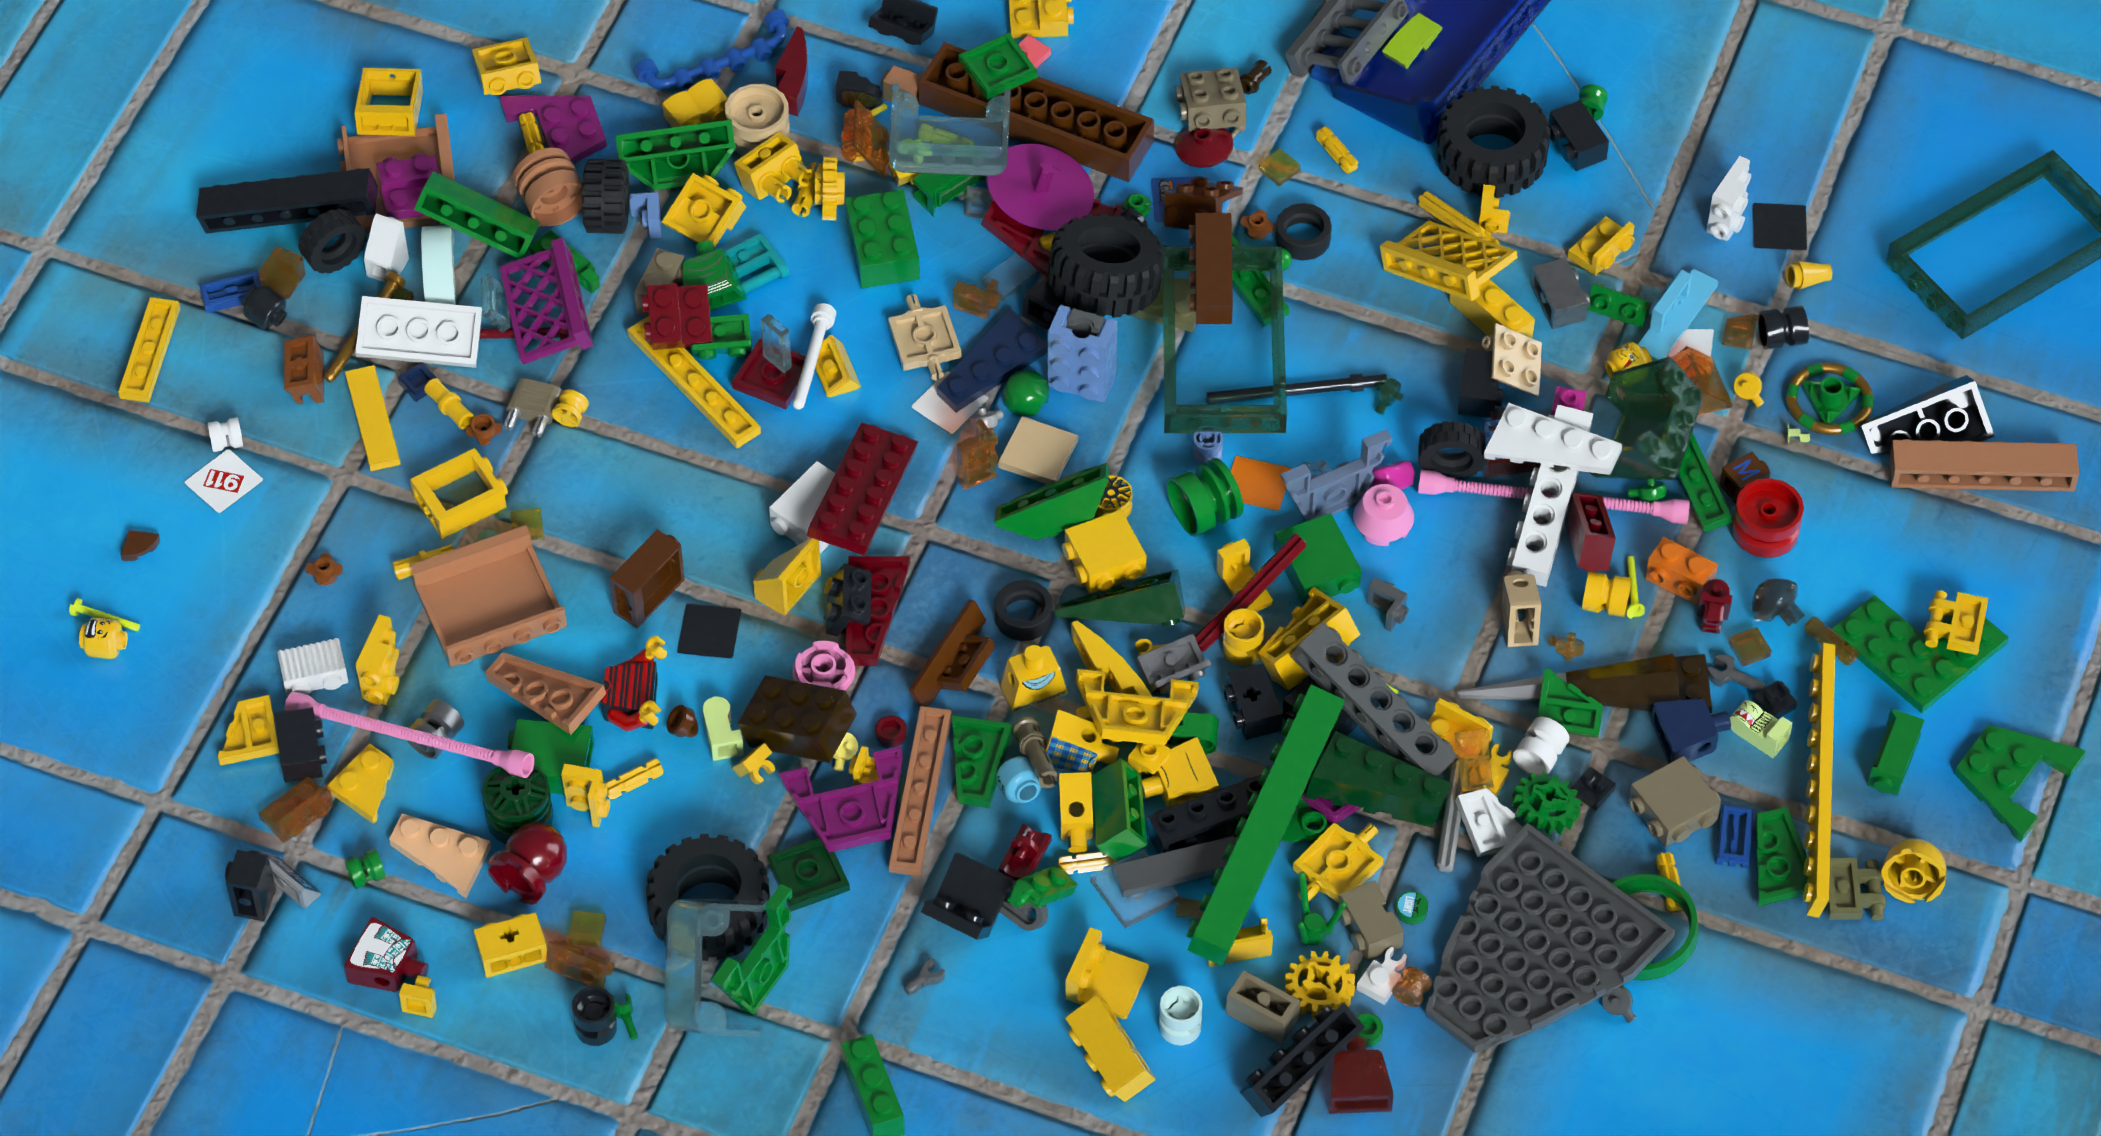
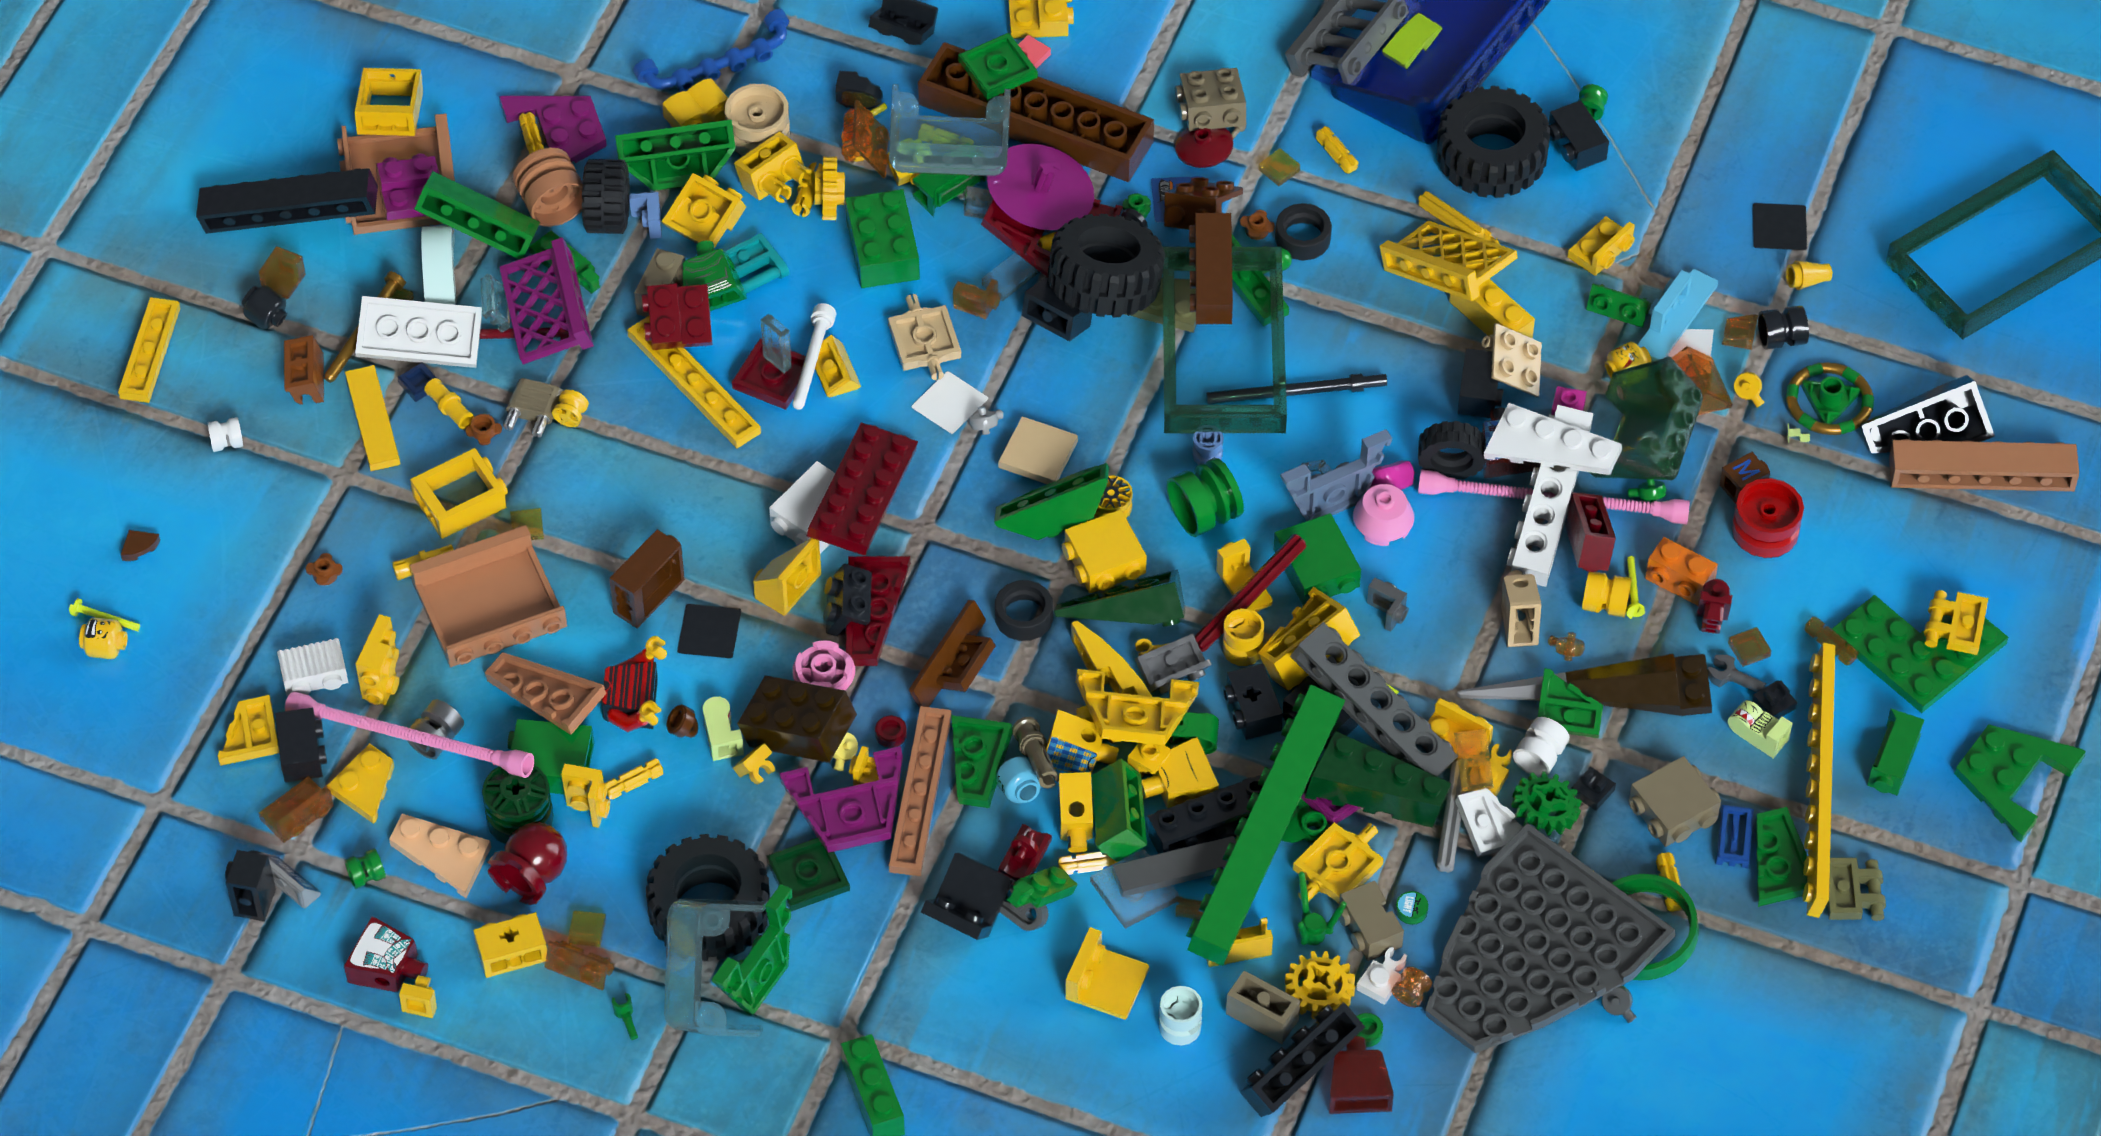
(223, 481): white sticker -> none
(232, 295): blue tile -> none
(325, 228): black tyre -> none
(385, 248): white slope -> none
(506, 66): yellow plate -> none
(594, 1016): black wheel -> none
(729, 336): green bracket -> none
(793, 72): dark red slope -> none
(905, 78): nougat brick -> none
(925, 978): dark grey piece -> none
(977, 457): clear orange bracket -> none
(997, 356): dark blue wing -> none
(1025, 392): green hair -> none
(1032, 678): yellow torso -> none
(1082, 353): medium blue piece -> none
(1109, 1049): yellow brick -> none
(1251, 80): dark brown pin -> none
(1259, 482): orange sticker -> none
(1388, 394): clear green piece -> none
(1490, 216): yellow bracket -> none
(1559, 293): flat silver brick -> none
(1687, 728): dark blue torso -> none
(1702, 489): green plate -> none
(1730, 201): white plate -> none
(1776, 598): clear smoke piece -> none
(1914, 871): yellow cylinder -> none

